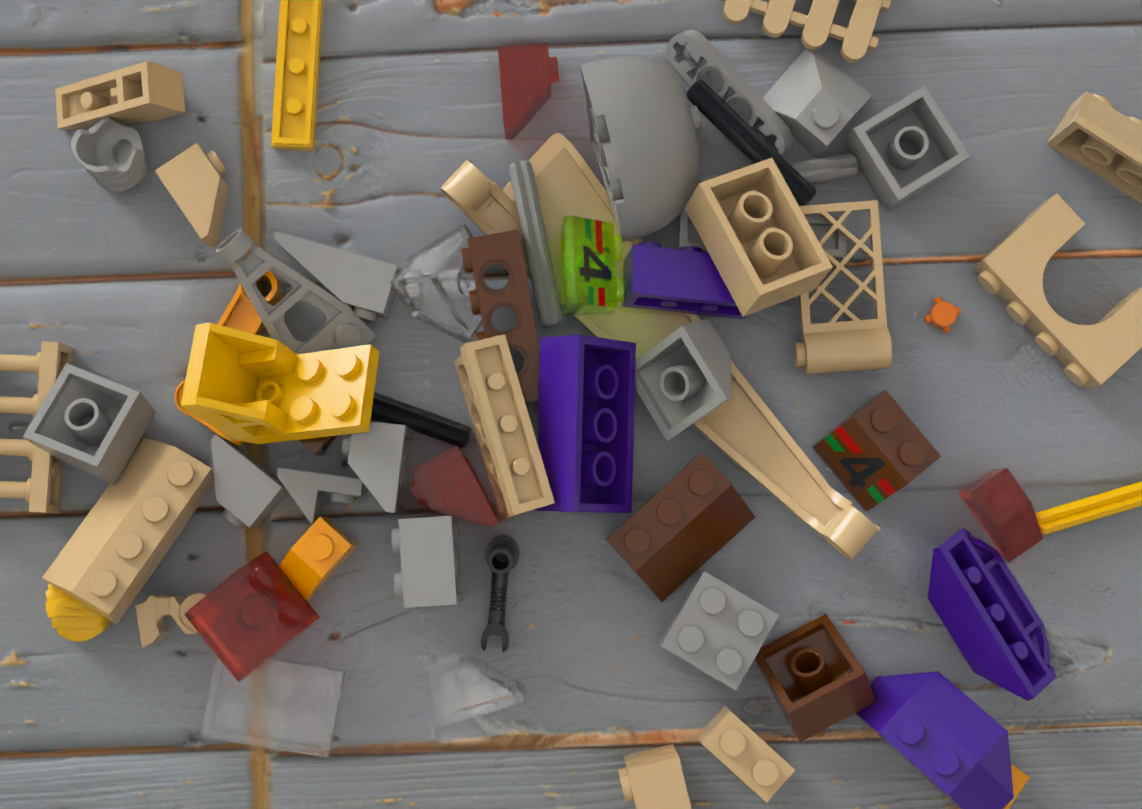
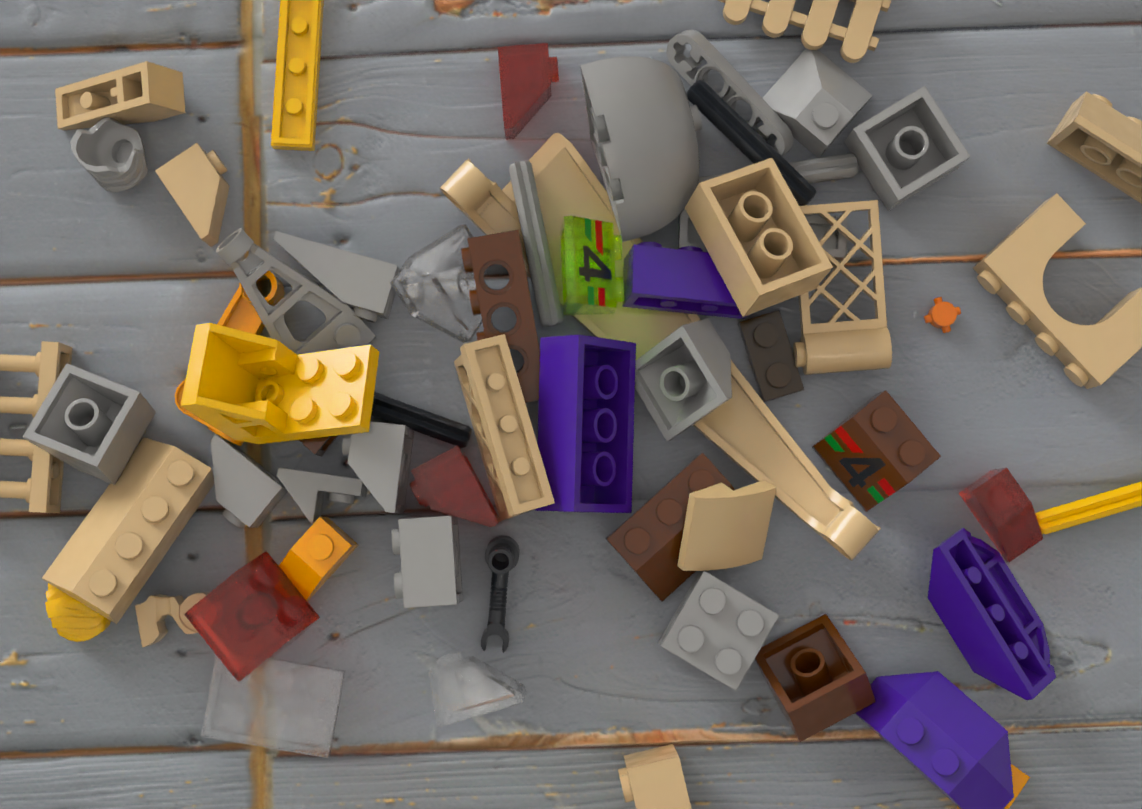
(726, 526): none -> tan slope
(745, 753): tan brick -> none
(770, 356): none -> dark brown plate

